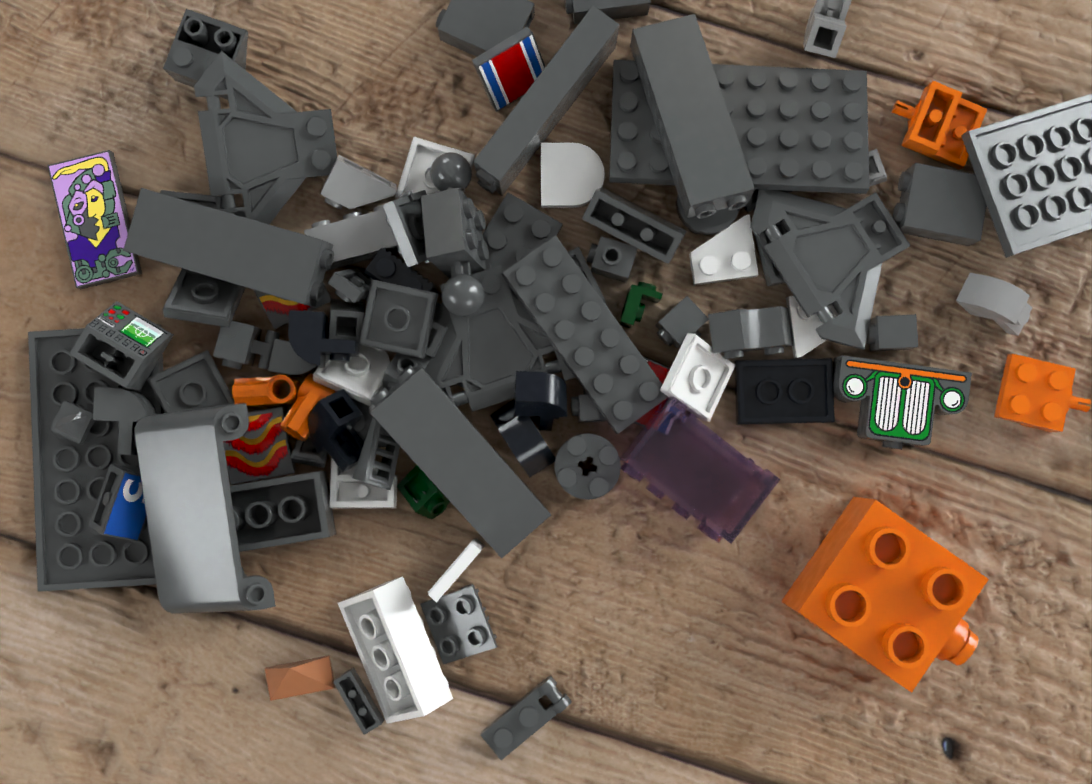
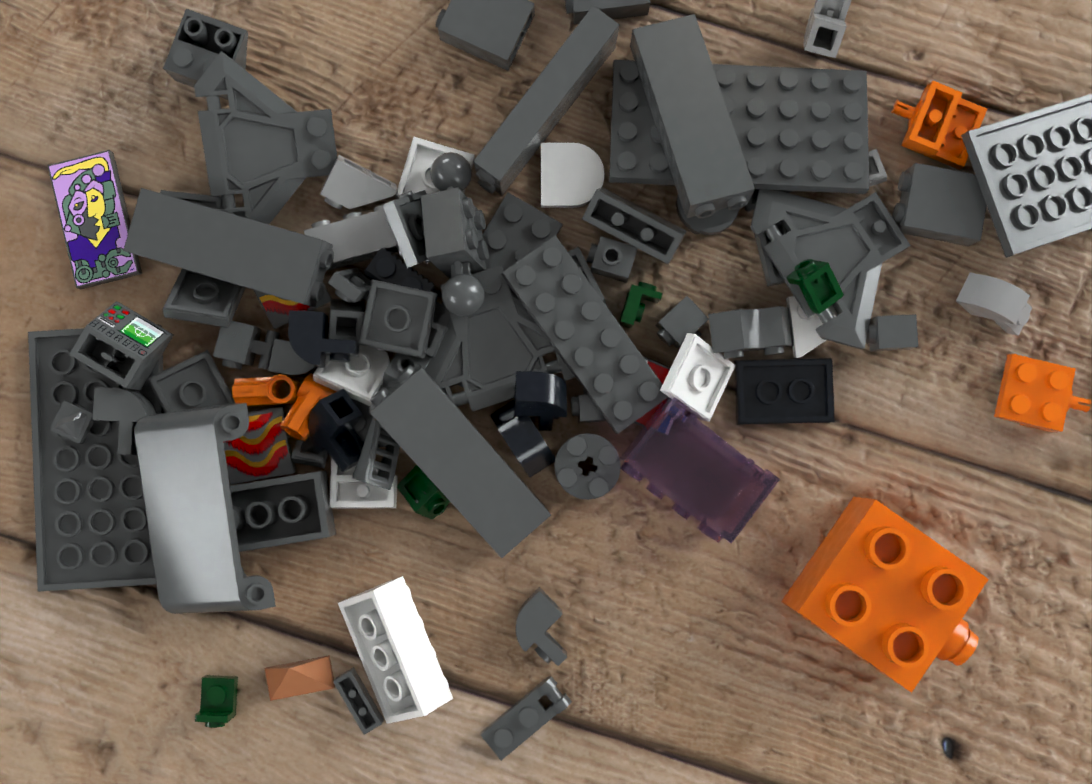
(120, 505): panel -> none
(217, 700): none -> dark green bracket
(455, 569): white tile -> none
(459, 624): dark grey hinge -> none
(509, 68): tile -> none
(533, 621): none -> dark grey brick
(726, 255): white wing -> none
(816, 284): none -> dark green bracket
(899, 397): brick -> none

